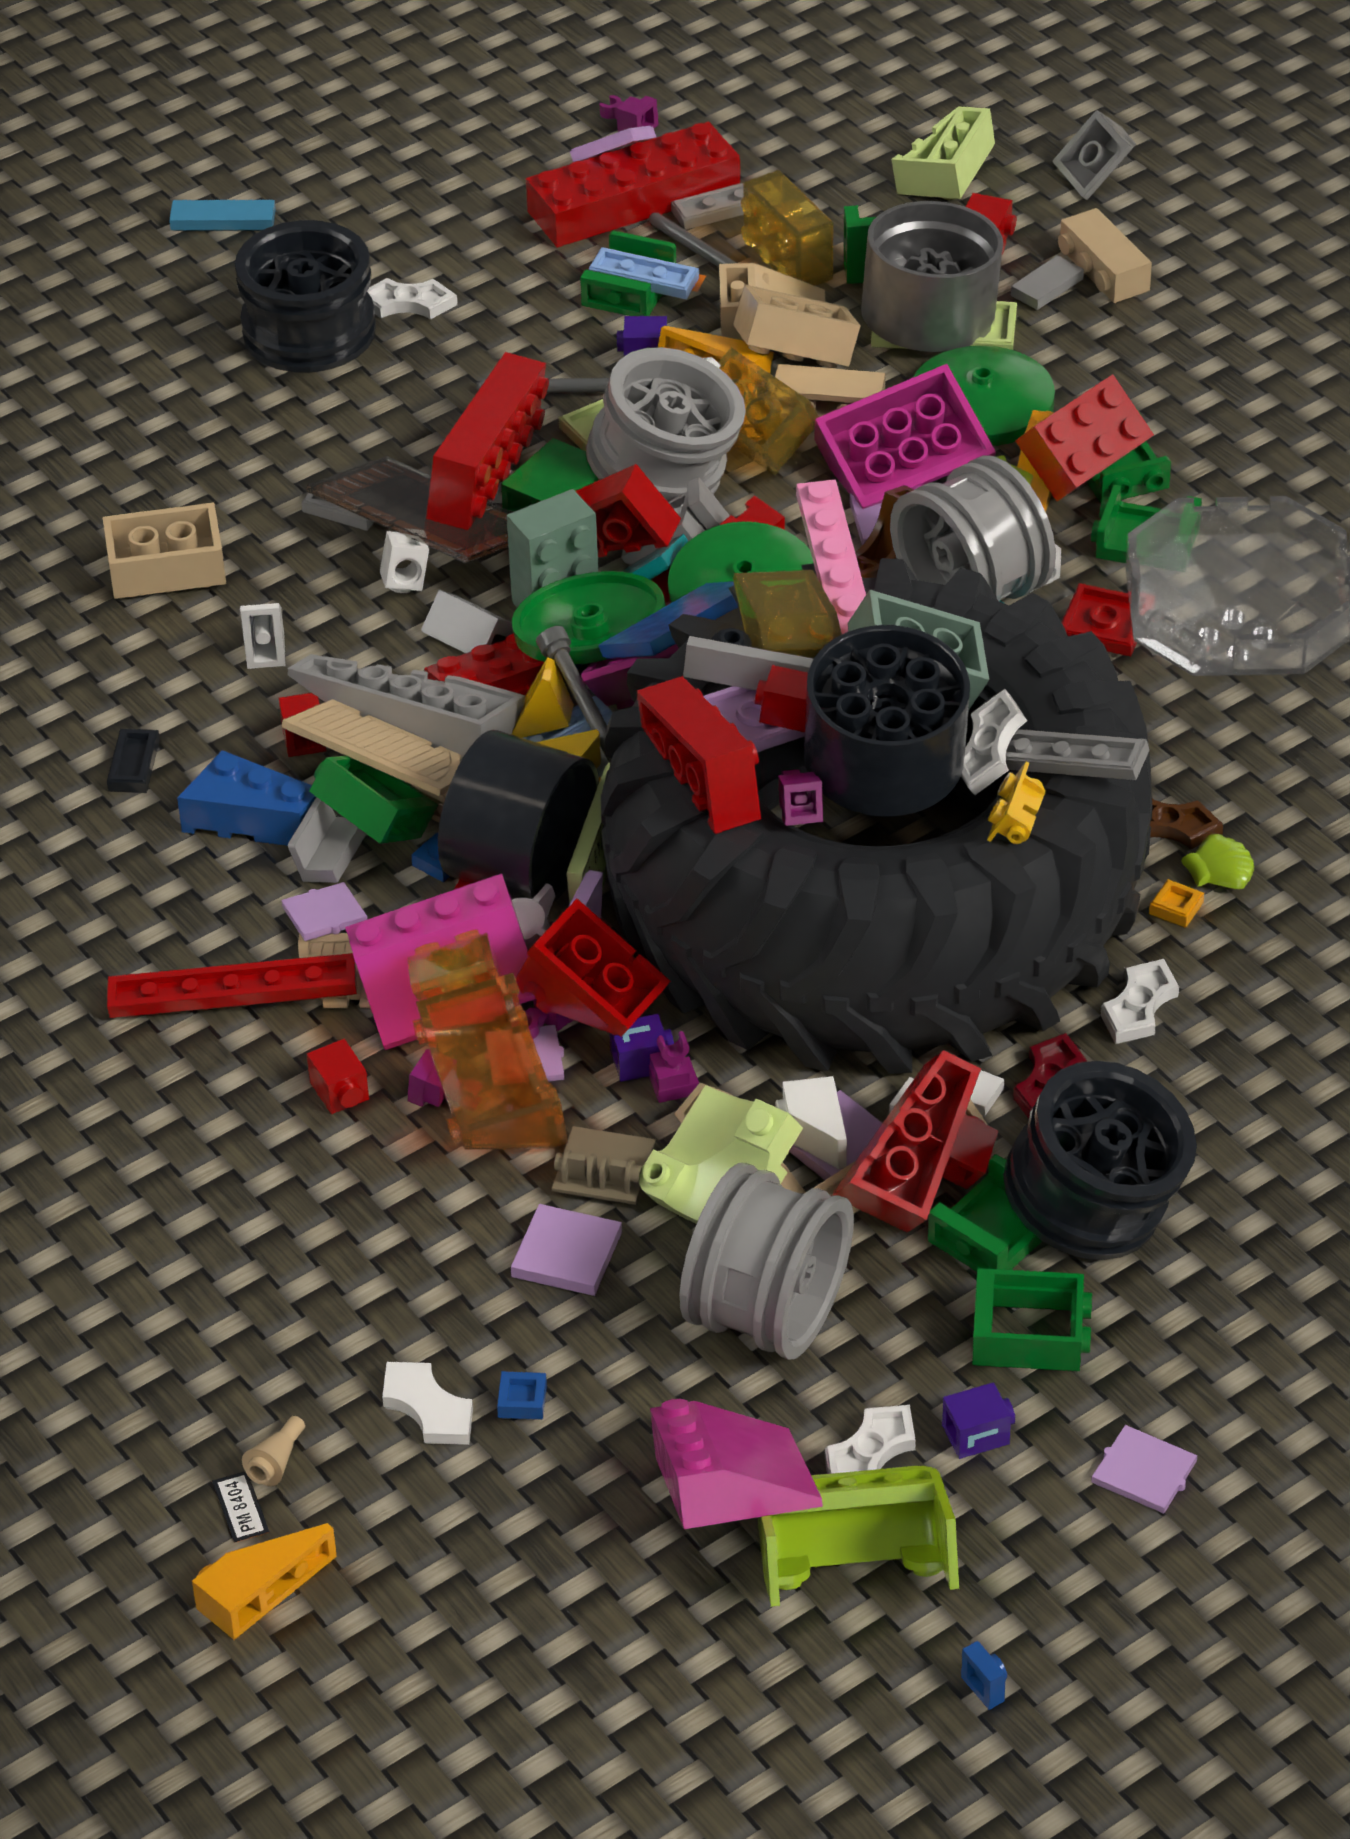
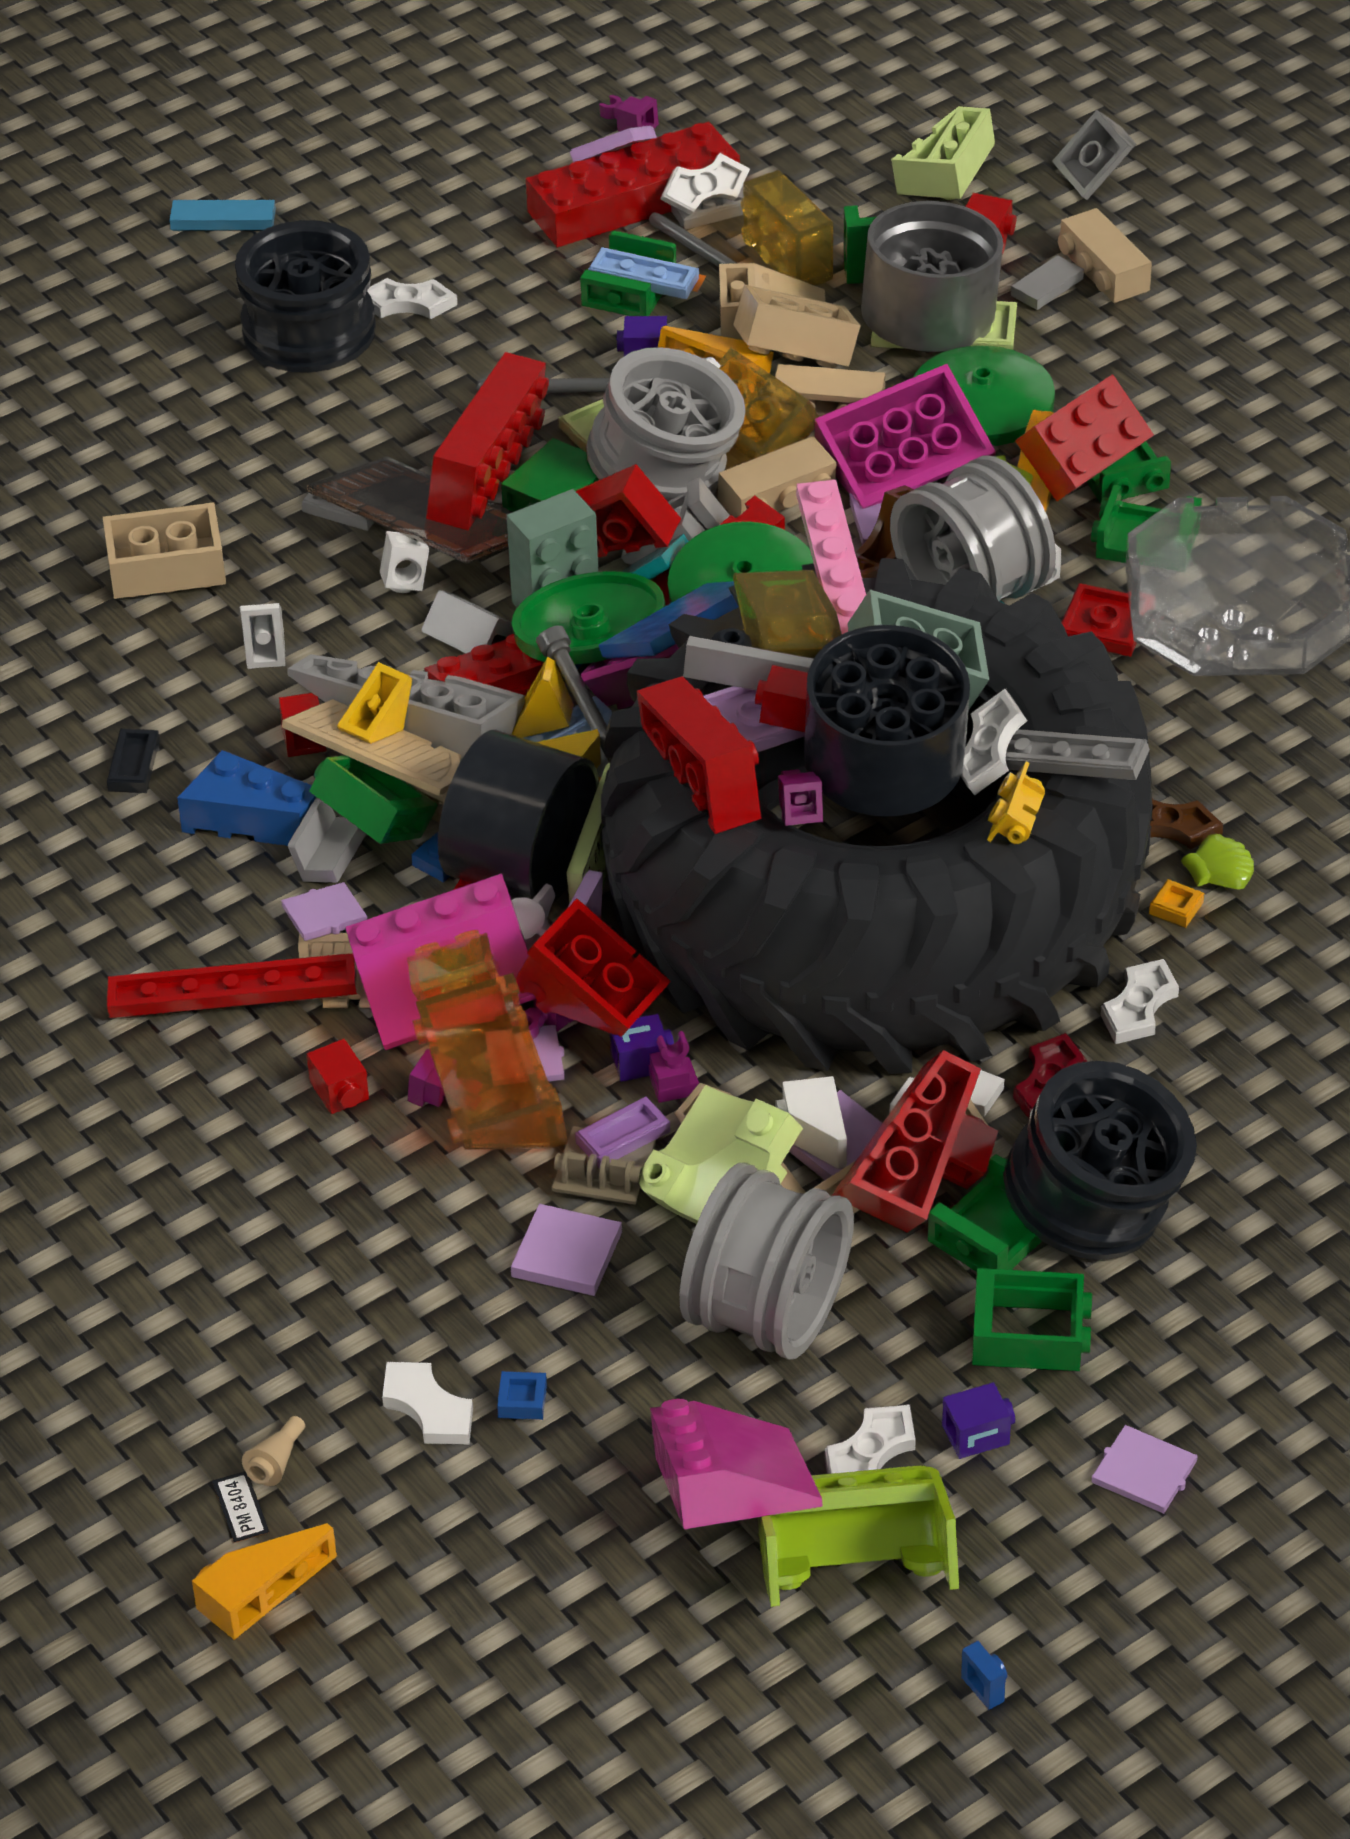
(379, 705): none -> yellow slope
(623, 1131): none -> medium lavender tile
(691, 187): none -> white tile
(775, 476): none -> tan brick

